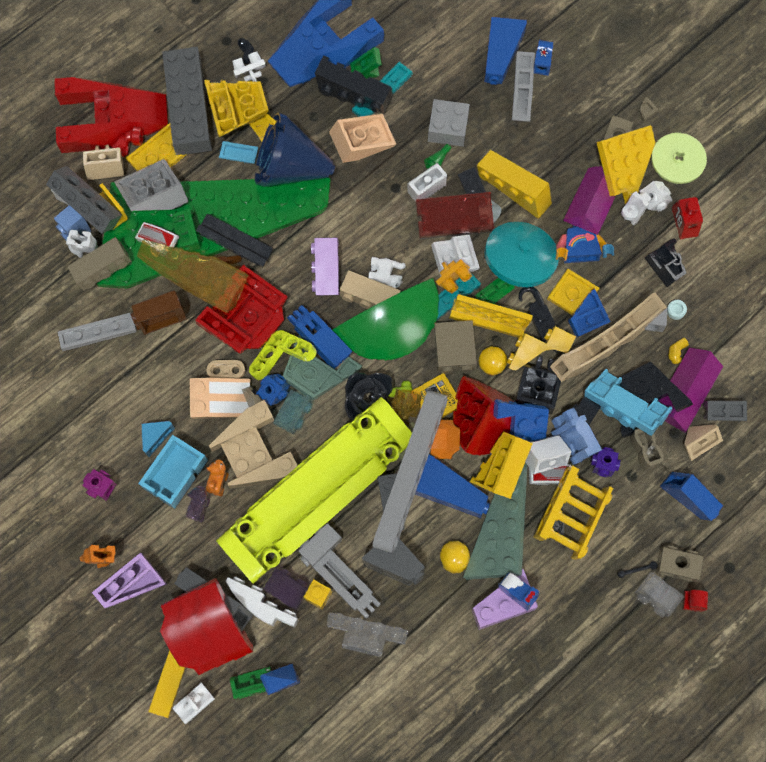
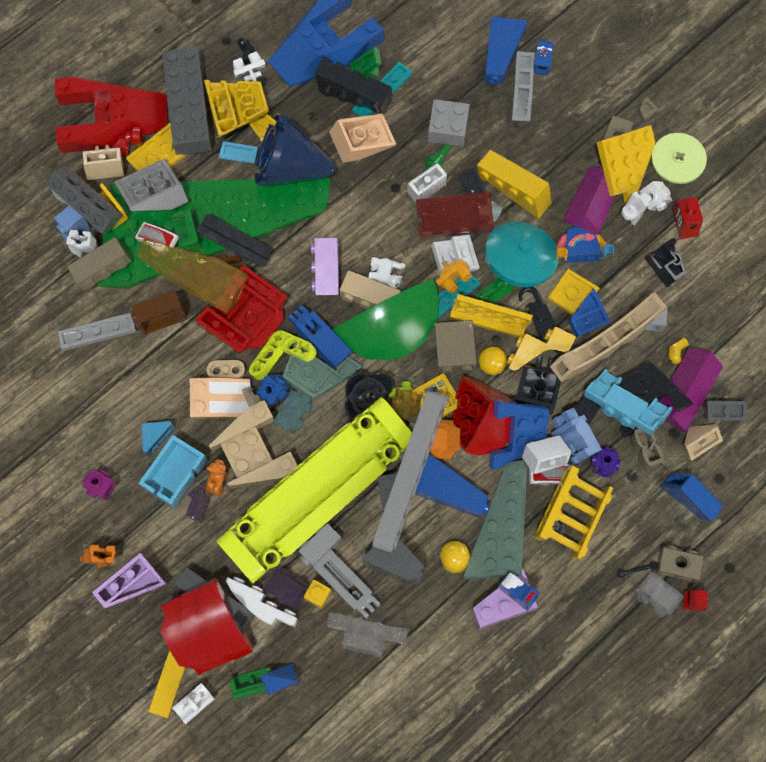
(504, 465): yellow wedge -> none
(676, 309): light aqua tile -> none

